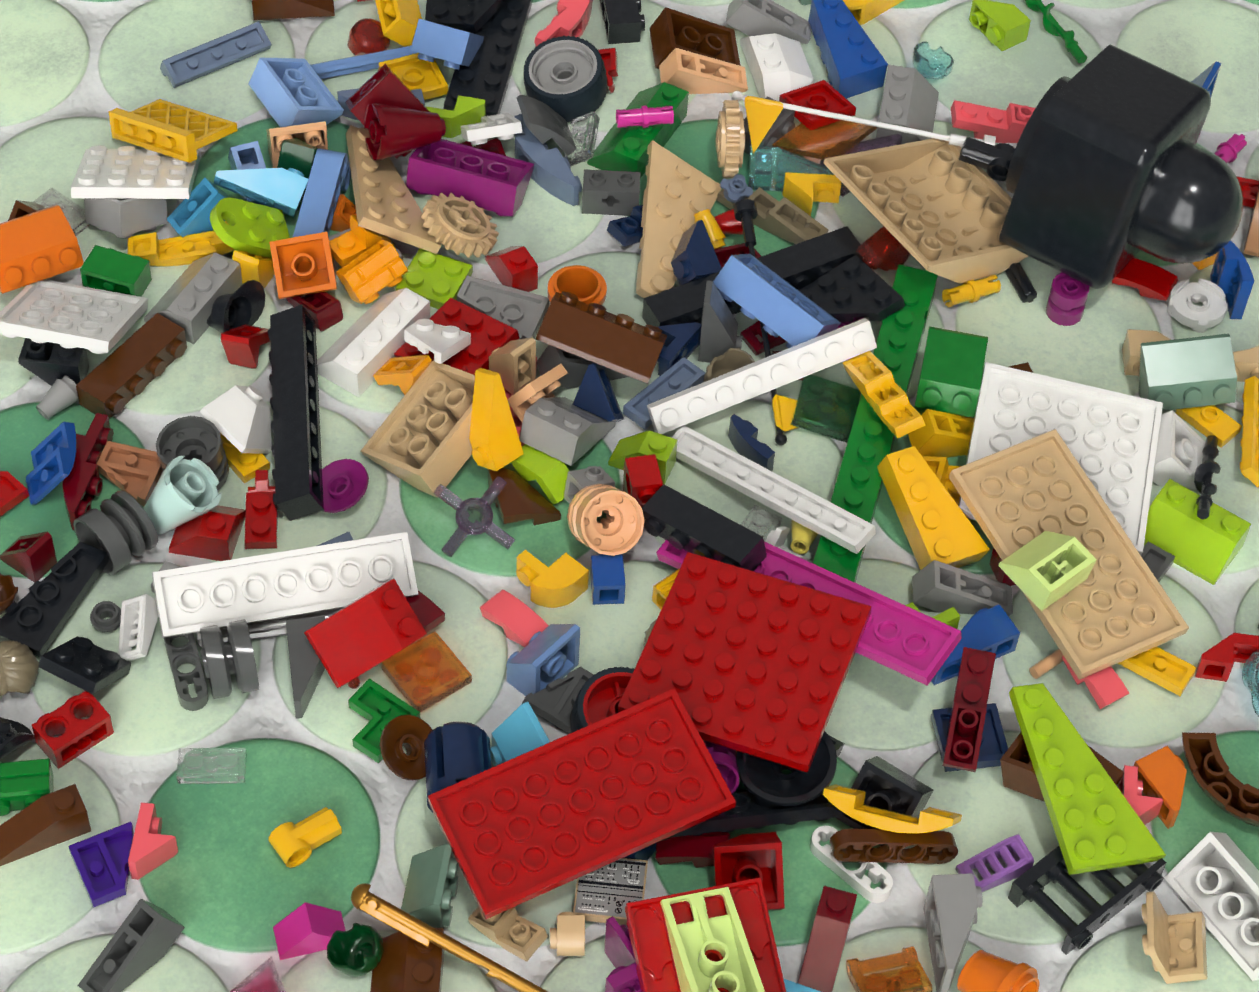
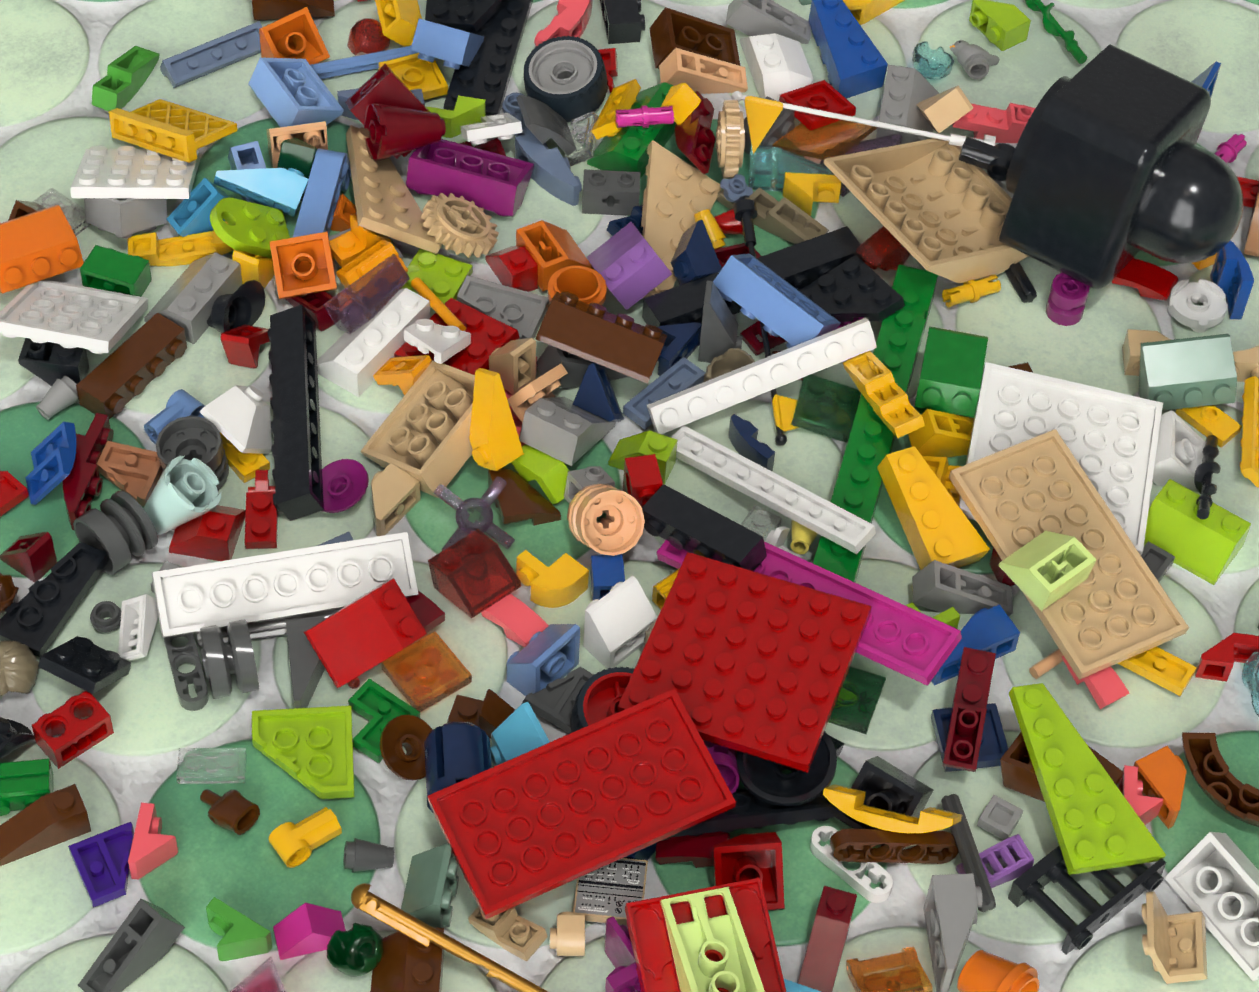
(124, 78): none -> bright green slope
(179, 405): none -> medium blue piece
(231, 810): none -> reddish brown piece
(241, 934): none -> bright green slope
(293, 38): none -> orange slope
(310, 746): none -> lime plate
(365, 855): none -> dark grey cone
(367, 295): none -> slope
(393, 497): none -> tan slope
(436, 304): none -> light orange bar
(473, 573): none -> clear red slope
(485, 714): none -> reddish brown slope
(510, 104): none -> sand blue plate
(550, 248): none -> orange slope
(617, 623): none -> white slope
(620, 98): none -> yellow plate
(629, 265): none -> medium lavender slope
(682, 100): none -> yellow slope
(695, 136): none -> dark red slope
(857, 700): none -> clear green tile
(945, 108): none -> tan slope
(968, 851): none -> dark grey axle
(973, 59): none -> light grey animal
(1000, 817): none -> light grey plate

